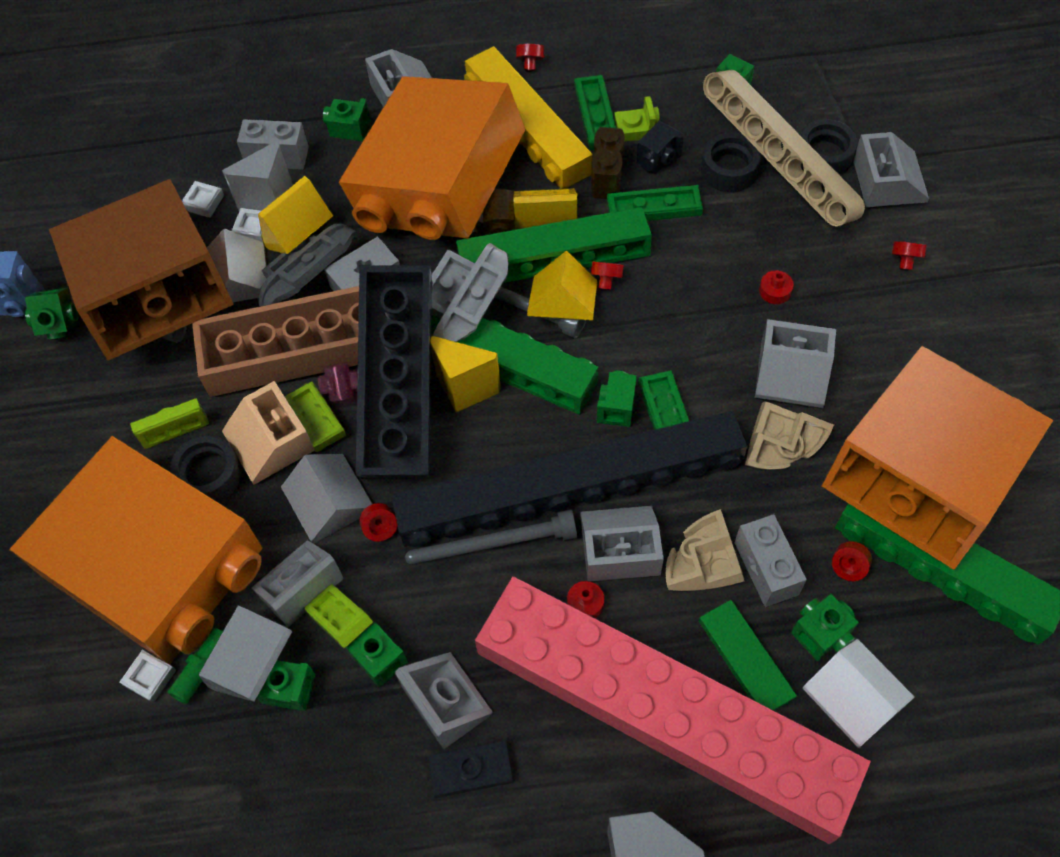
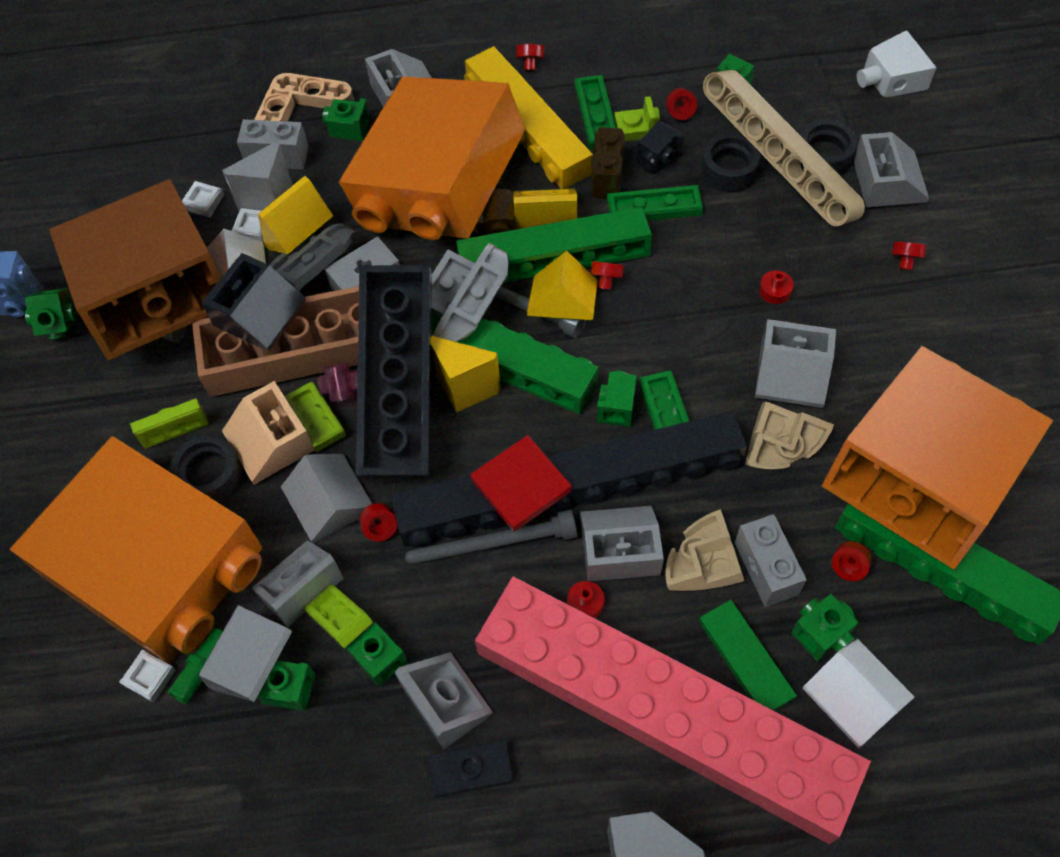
(253, 302): none -> black slope
(291, 89): none -> light nougat beam
(521, 483): none -> red tile
(685, 108): none -> red tile
(897, 67): none -> white torso

